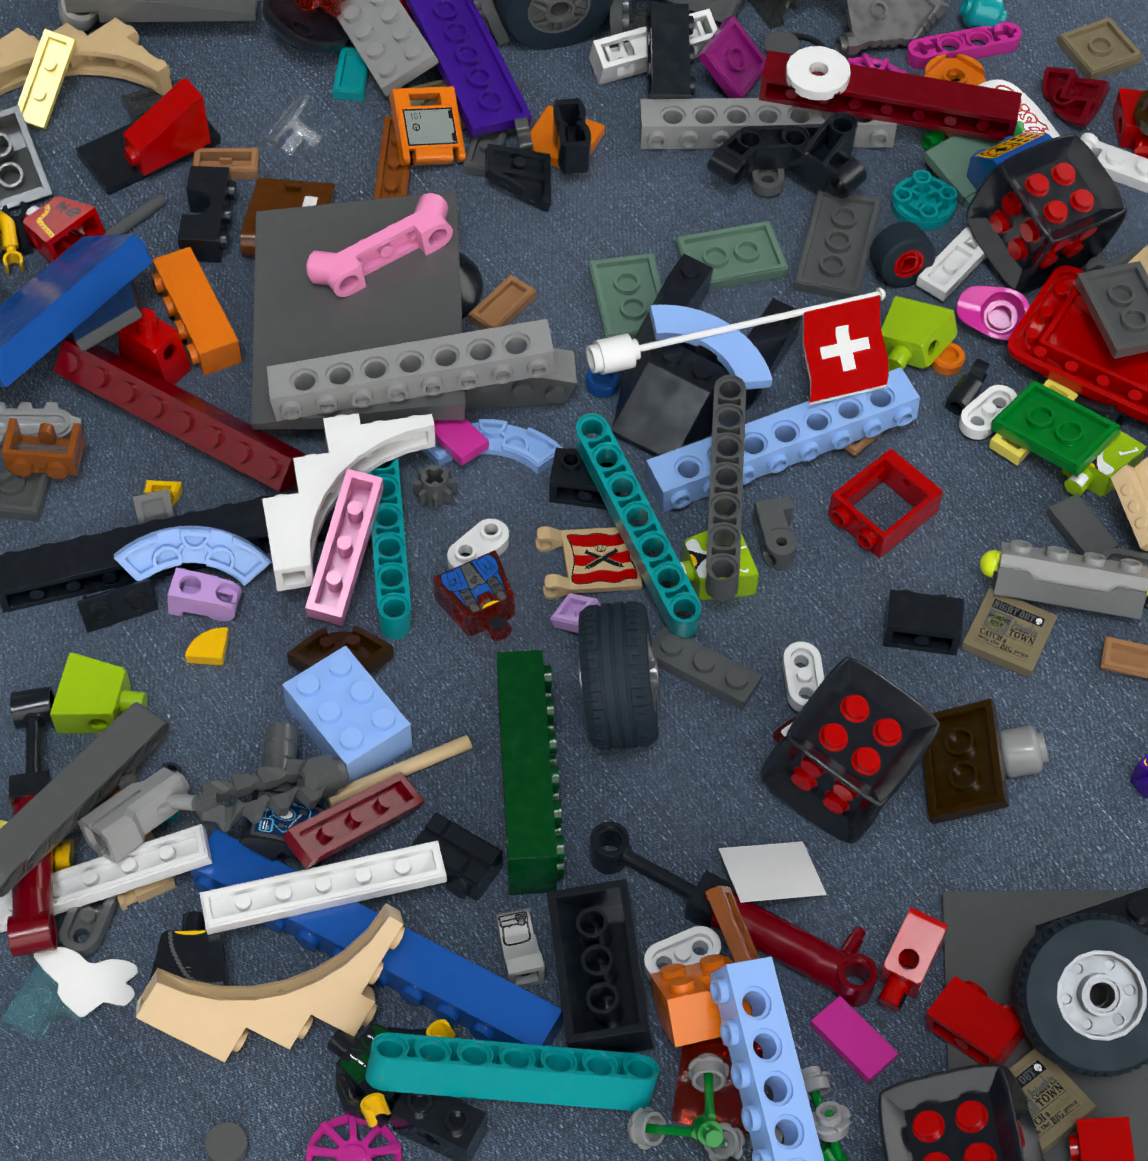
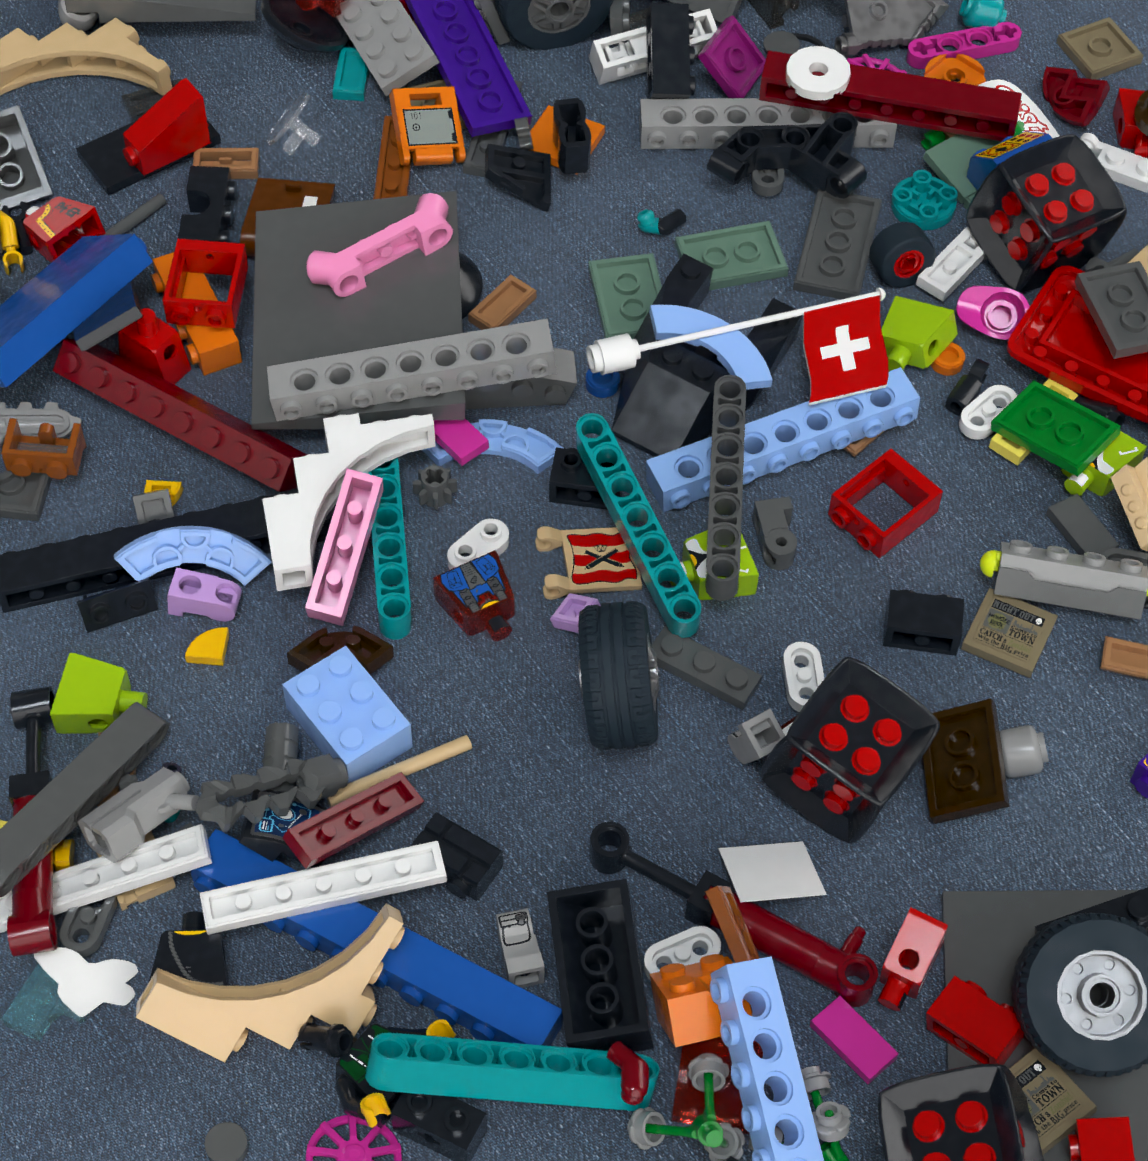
(45, 78): light yellow plate -> none
(193, 257): none -> red window
(333, 1040): none -> black pin
(529, 773): dark green brick -> none
(633, 1075): none -> dark red arm
(661, 226): none -> arm
(755, 737): none -> light grey leg

